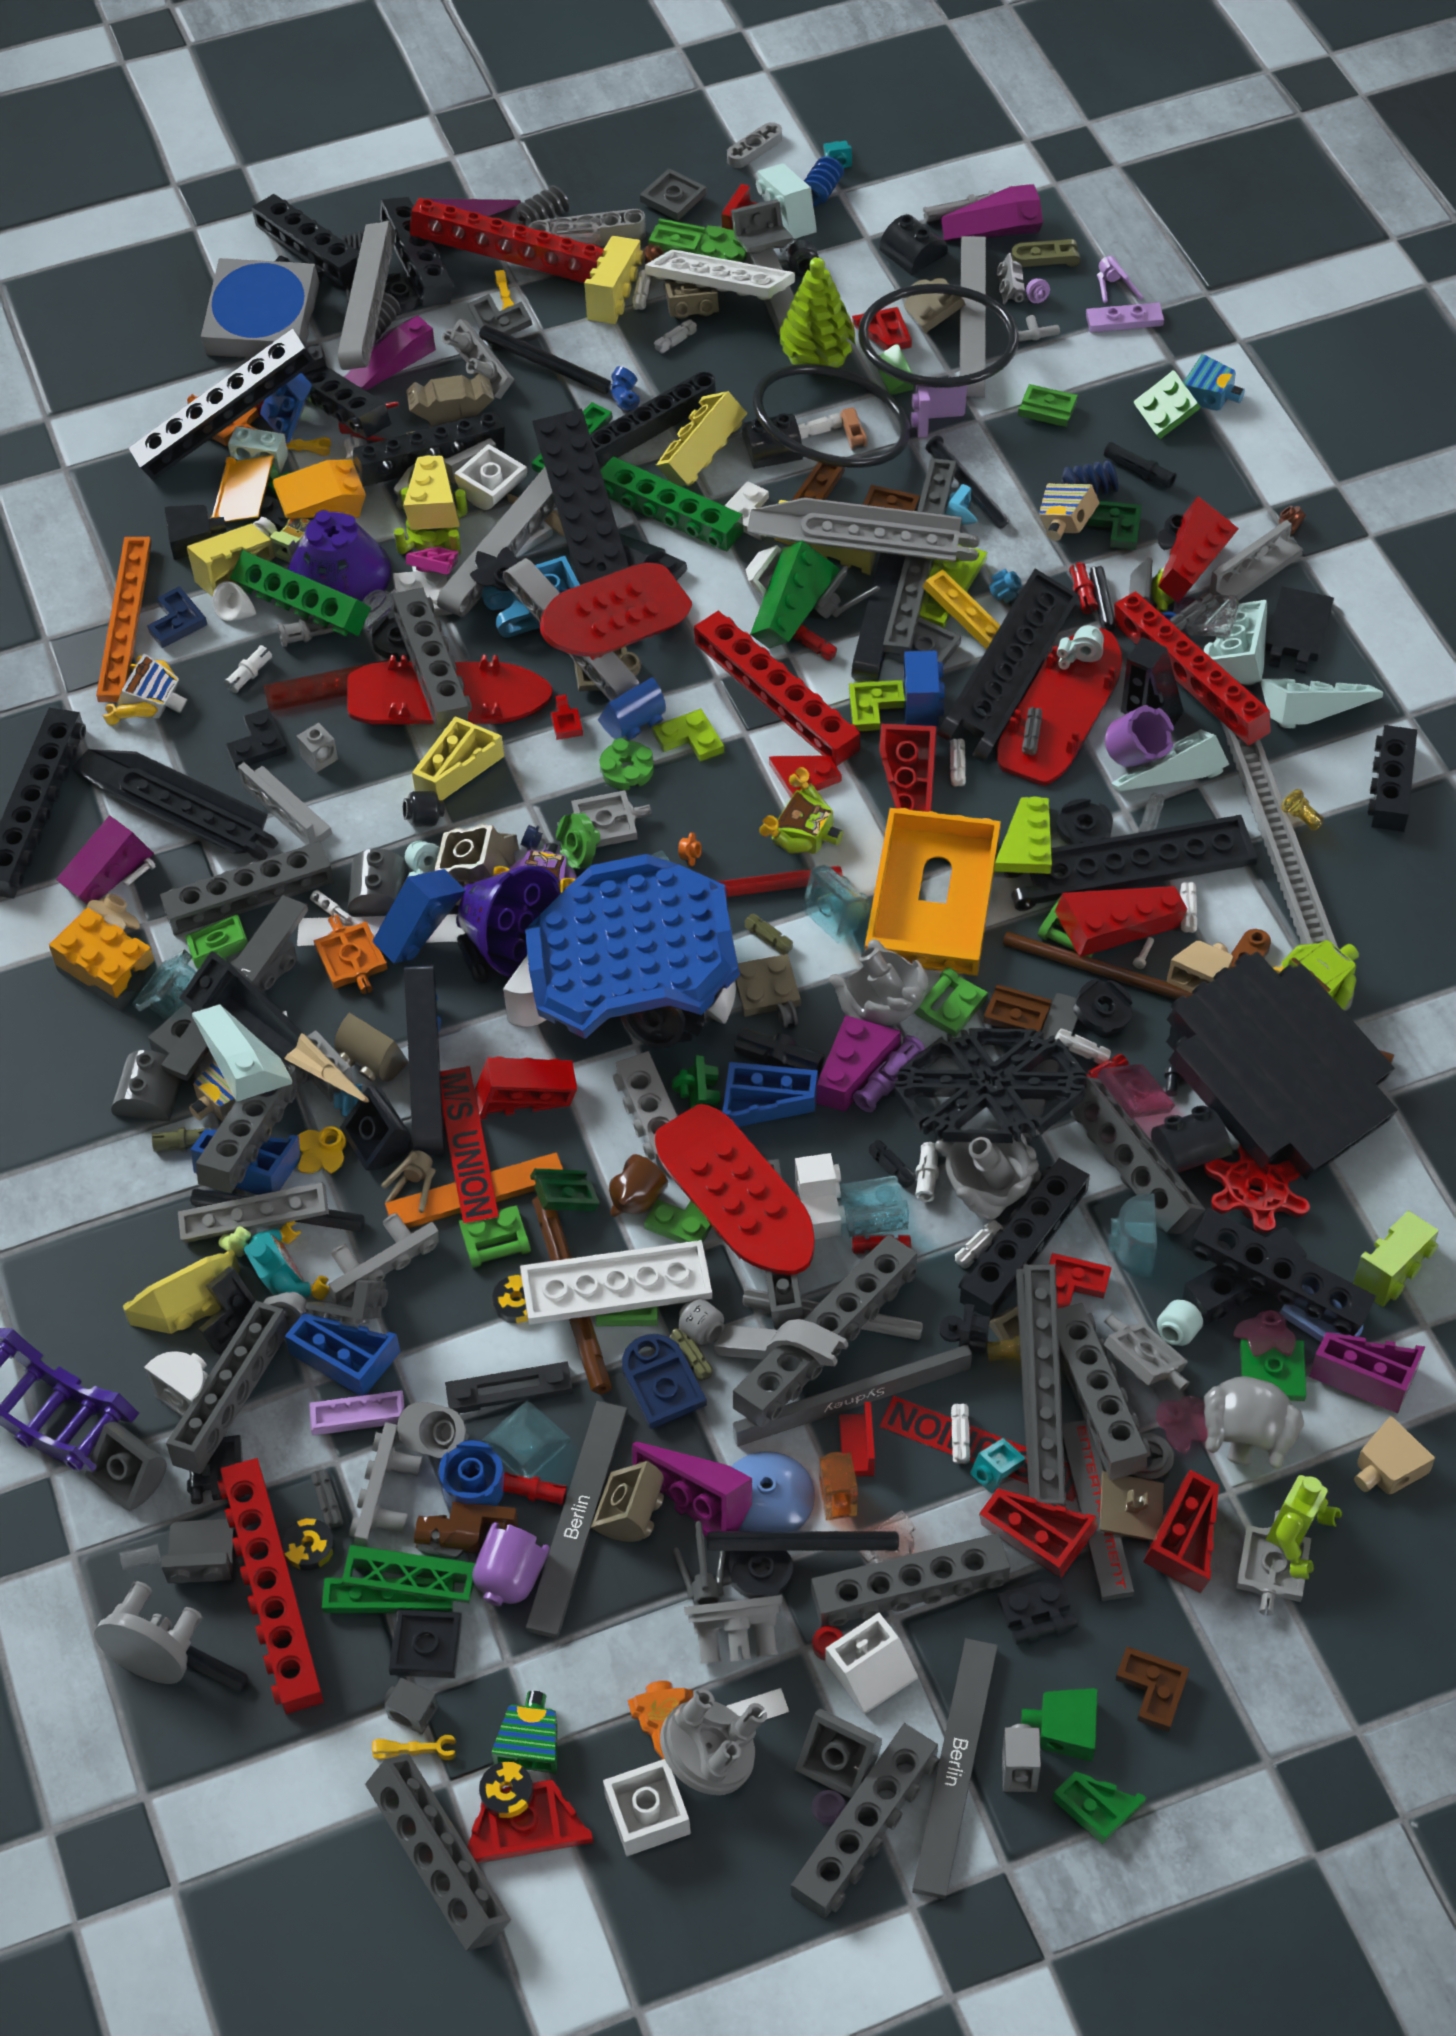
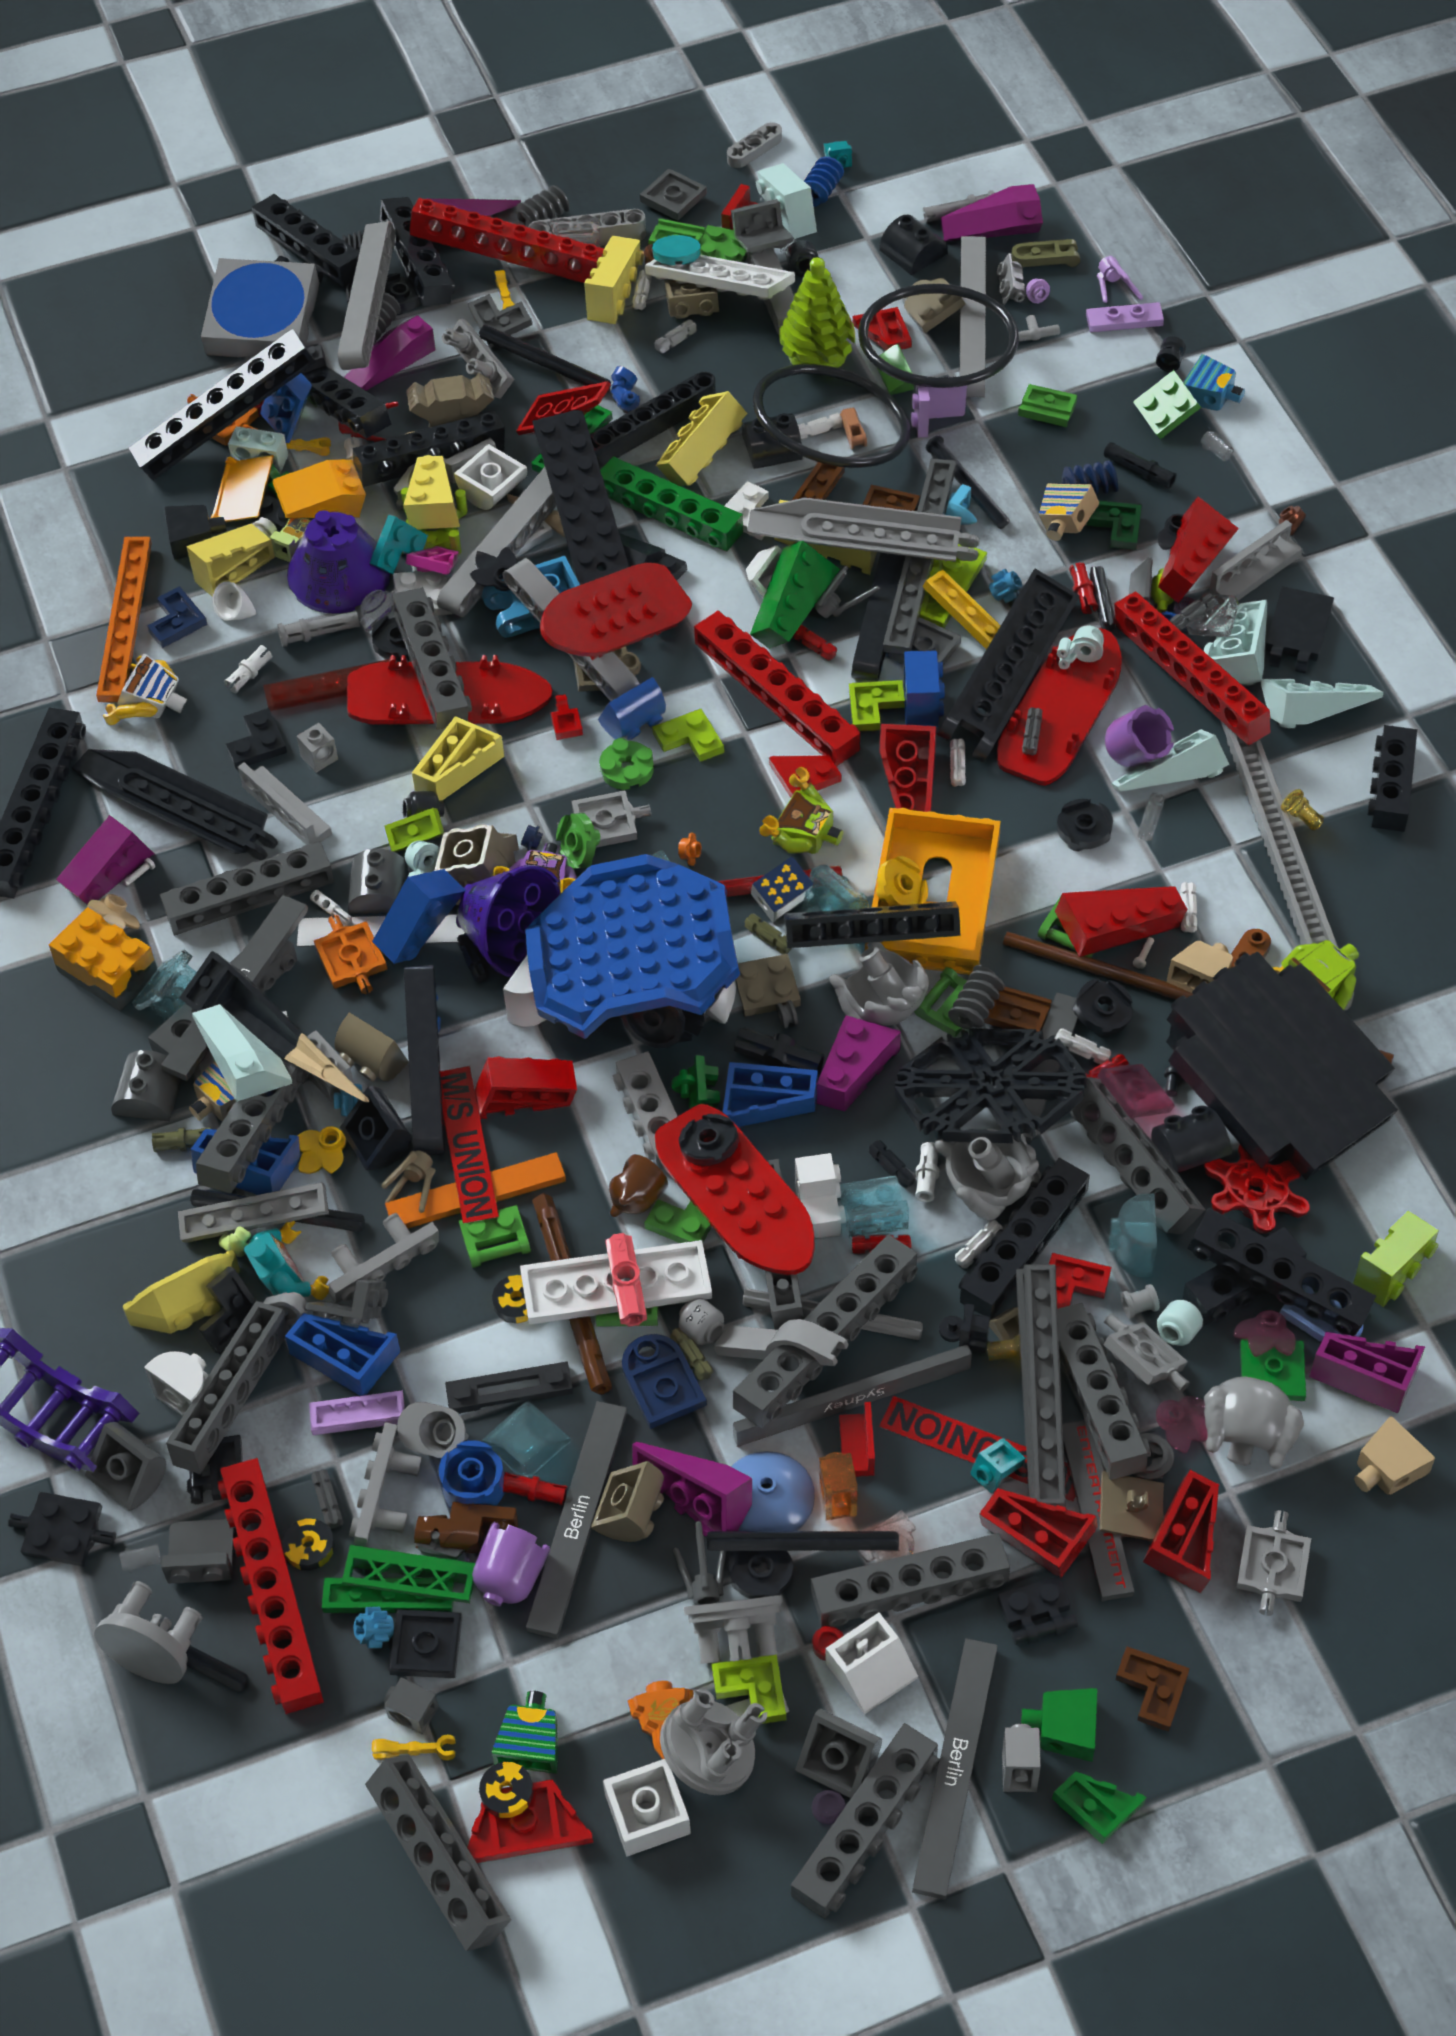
(61, 1529): none -> black plate
(221, 937): bright green plate -> none
(301, 593): green brick -> none
(373, 1627): none -> dark azure gear
(394, 539): none -> teal plate
(421, 826): none -> lime plate
(563, 401): none -> red wedge
(564, 1190): dark green plate -> none
(627, 1293): none -> coral piece
(676, 249): none -> teal tile
(710, 1152): none -> black tile
(752, 1677): none -> lime plate
(781, 889): none -> dark blue piece
(872, 924): none -> black brick
(883, 1079): medium lavender piece -> none
(889, 884): none -> yellow plate
(960, 1433): white axle -> none
(976, 998): none -> dark grey piece
(1027, 839): lime wing -> none
(1140, 859): black hinge -> none
(1140, 1301): none -> light grey bush
(1151, 681): black wedge -> none
(1170, 354): none -> black wheel
(1213, 443): none -> clear pin
(1295, 1518): lime torso -> none

